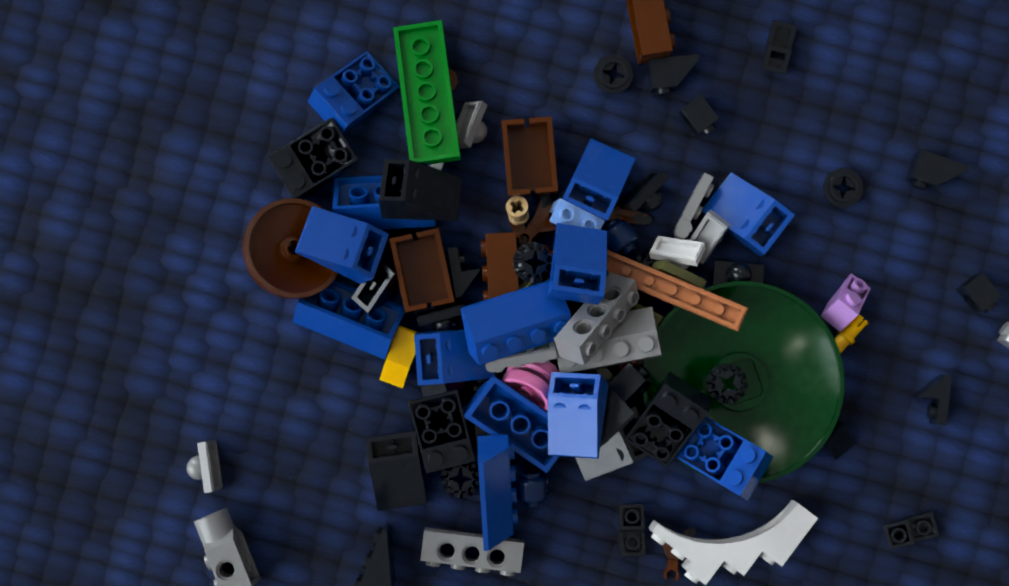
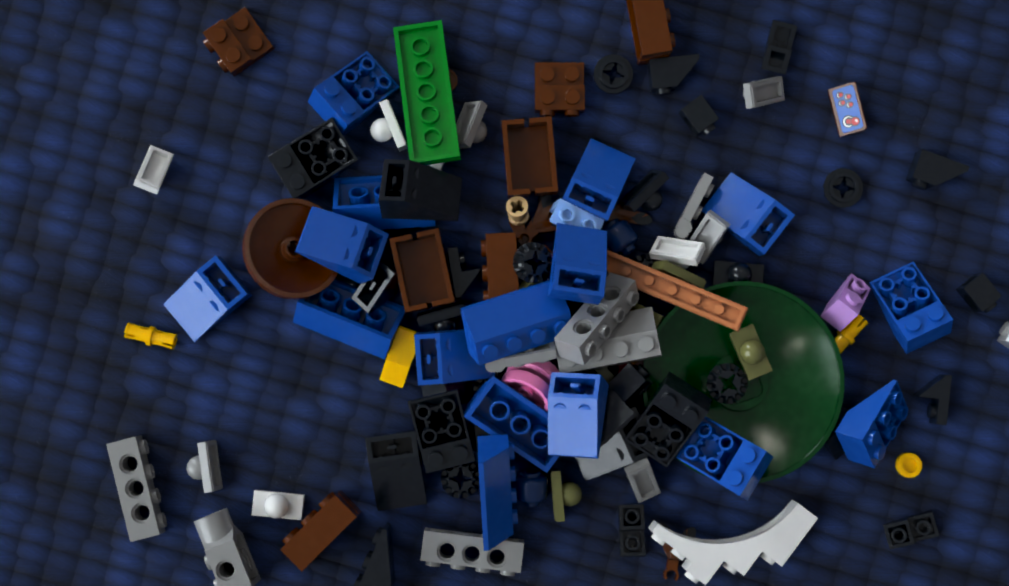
(130, 500): none -> light grey brick
(150, 336): none -> yellow pin
(153, 169): none -> white tile
(207, 298): none -> slope
(237, 42): none -> reddish brown plate
(278, 504): none -> white tile
(319, 529): none -> reddish brown piece
(388, 127): none -> white tile
(559, 88): none -> reddish brown plate
(563, 494): none -> olive tile
(642, 480): none -> light grey tile
(750, 352): none -> olive tile
(763, 92): none -> light grey tile
(847, 109): none -> slope
(872, 425): none -> blue slope
(908, 465): none -> yellow tile
(911, 307): none -> blue slope

